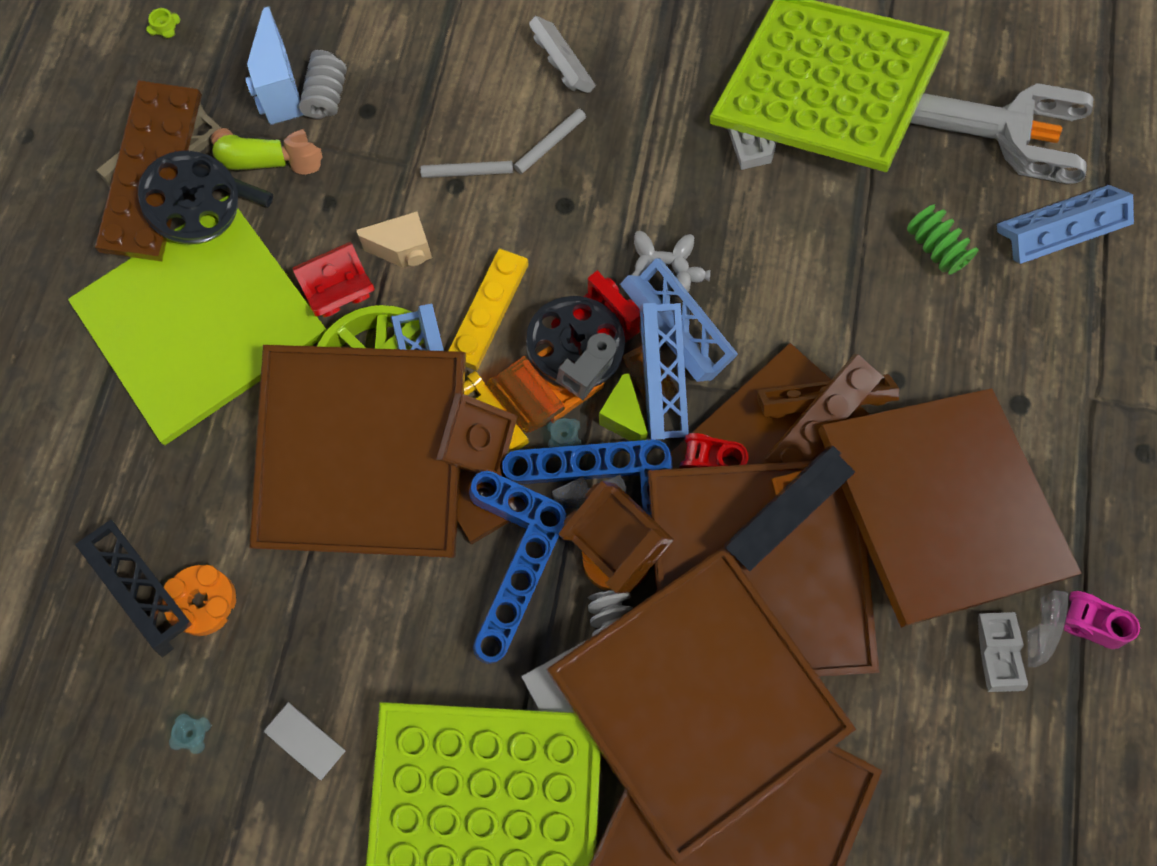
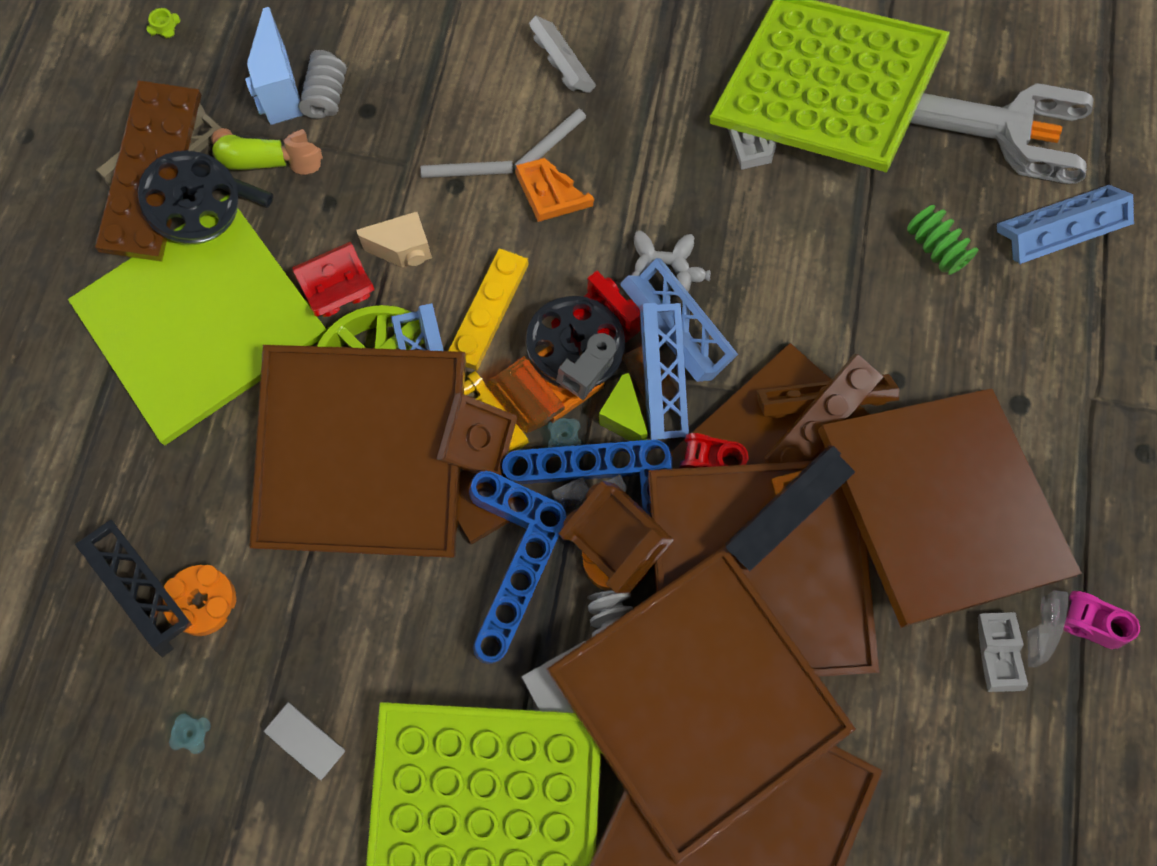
(549, 190): none -> orange wing

